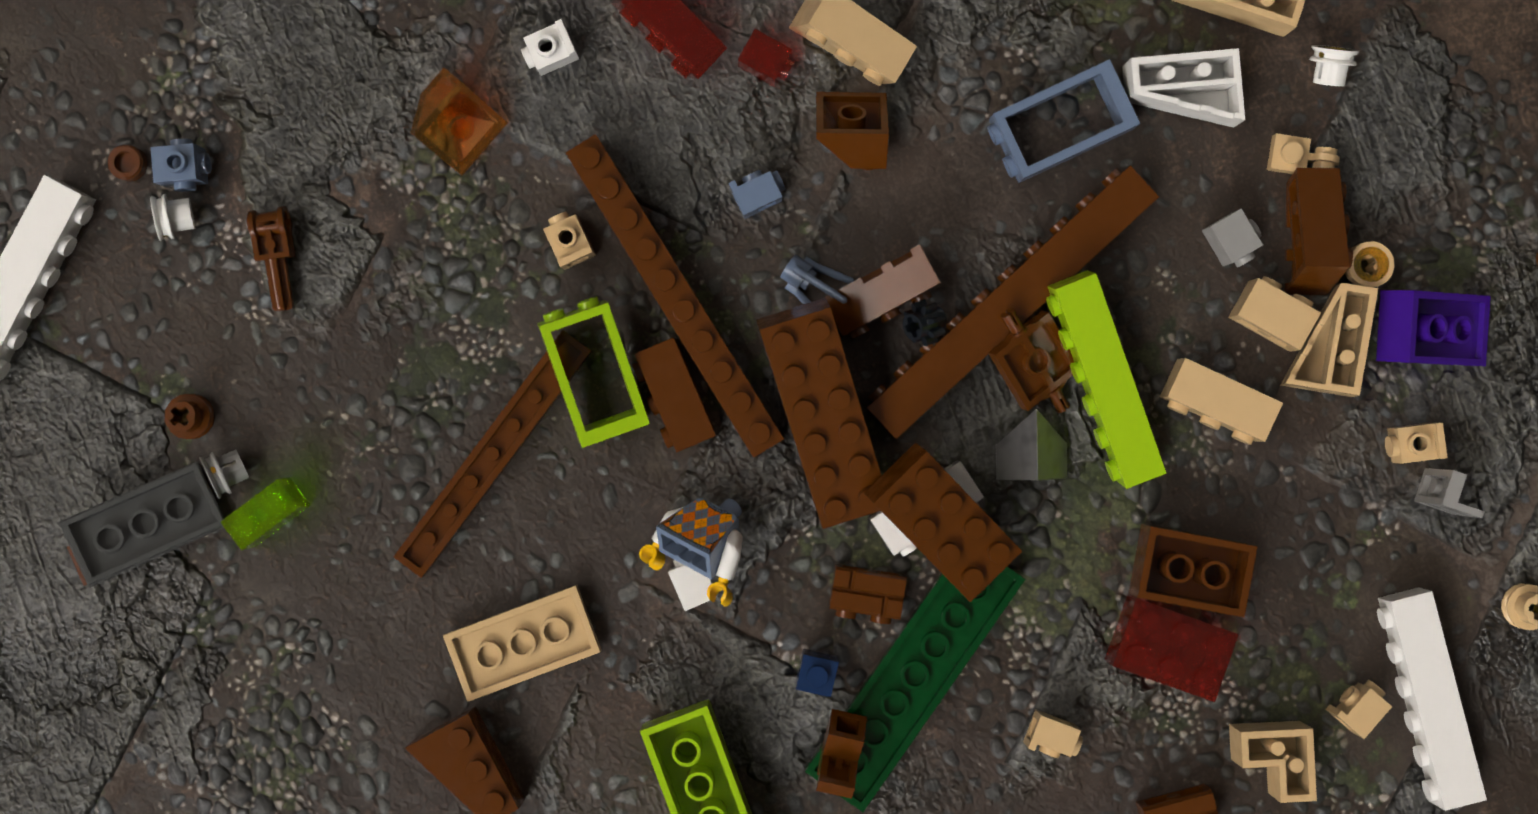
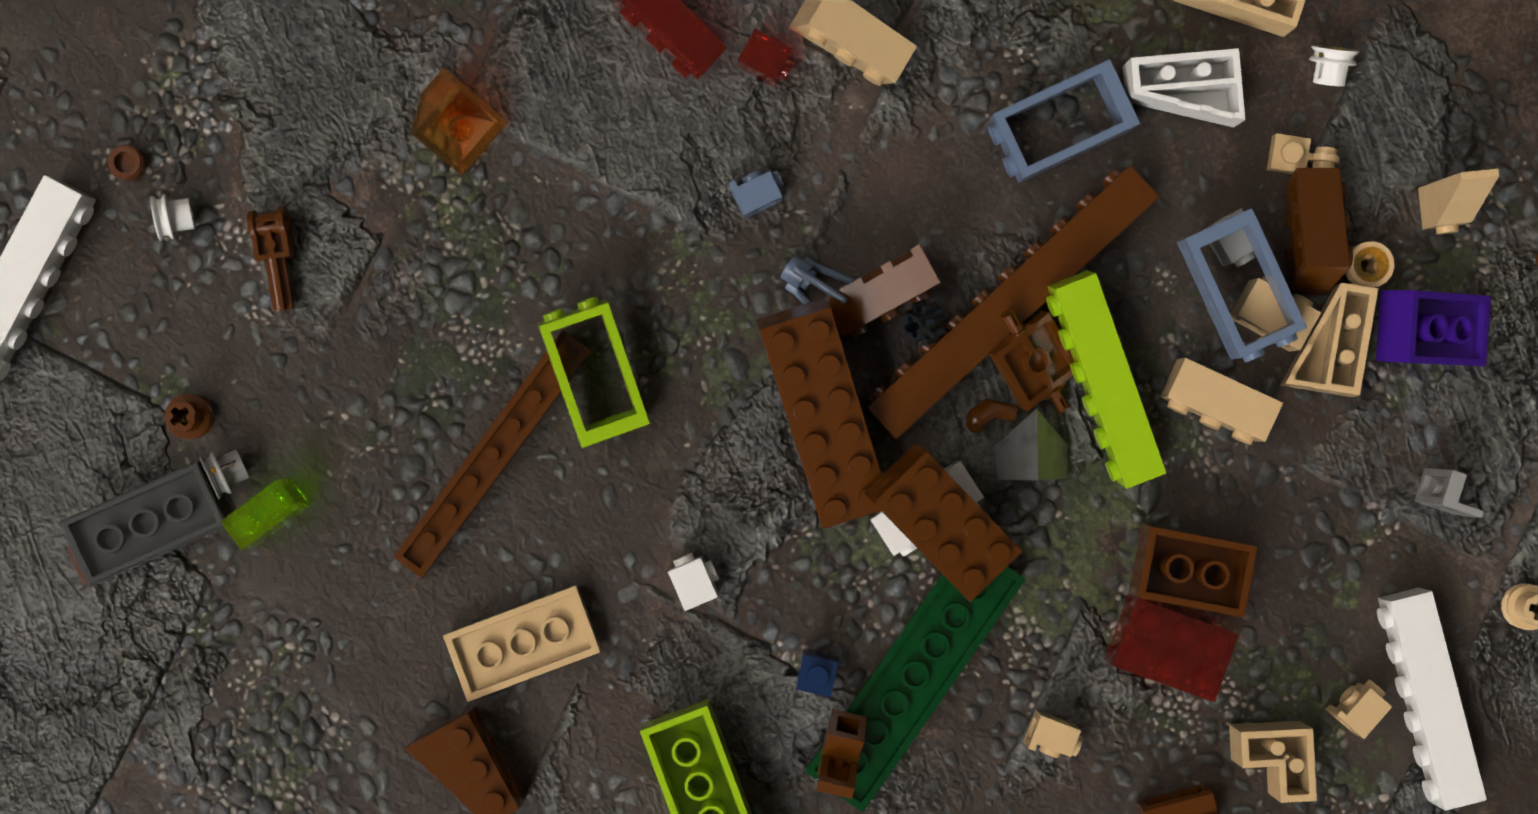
(180, 165): sand blue brick -> none
(560, 54): white brick -> none
(578, 249): tan brick -> none
(673, 395): reddish brown brick -> none
(674, 295): reddish brown brick -> none
(702, 539): torso -> none
(854, 127): reddish brown slope -> none
(867, 593): reddish brown brick -> none
(987, 411): none -> reddish brown arm
(1214, 301): none -> sand blue window
(1429, 439): tan brick -> none
(1455, 199): none -> tan slope

